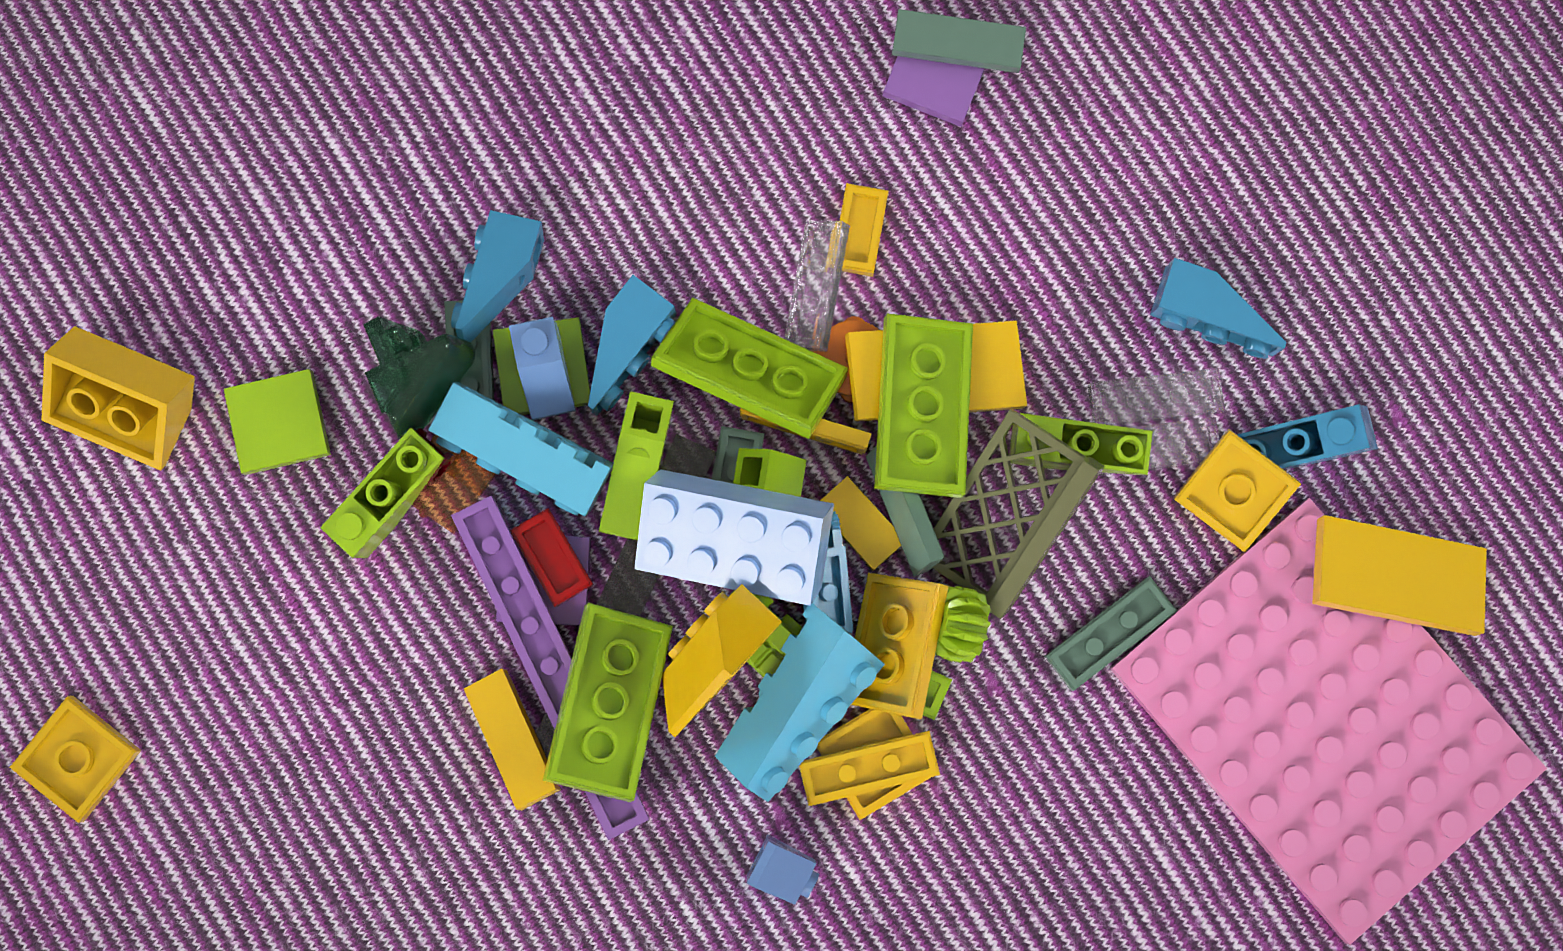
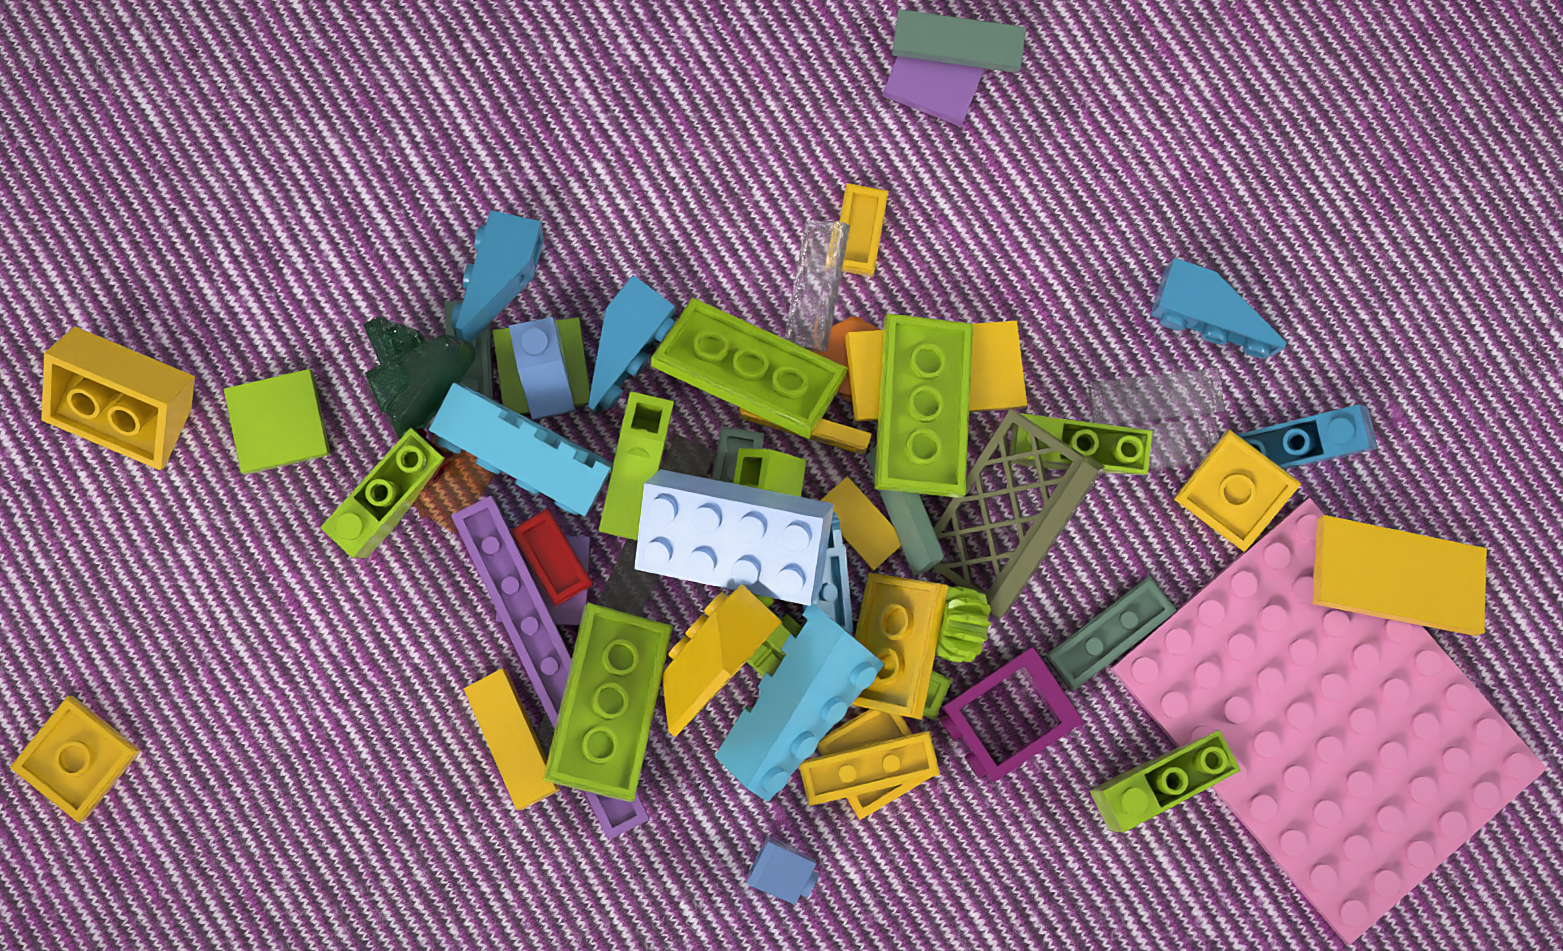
(1047, 690): none -> magenta window
(1164, 782): none -> lime slope

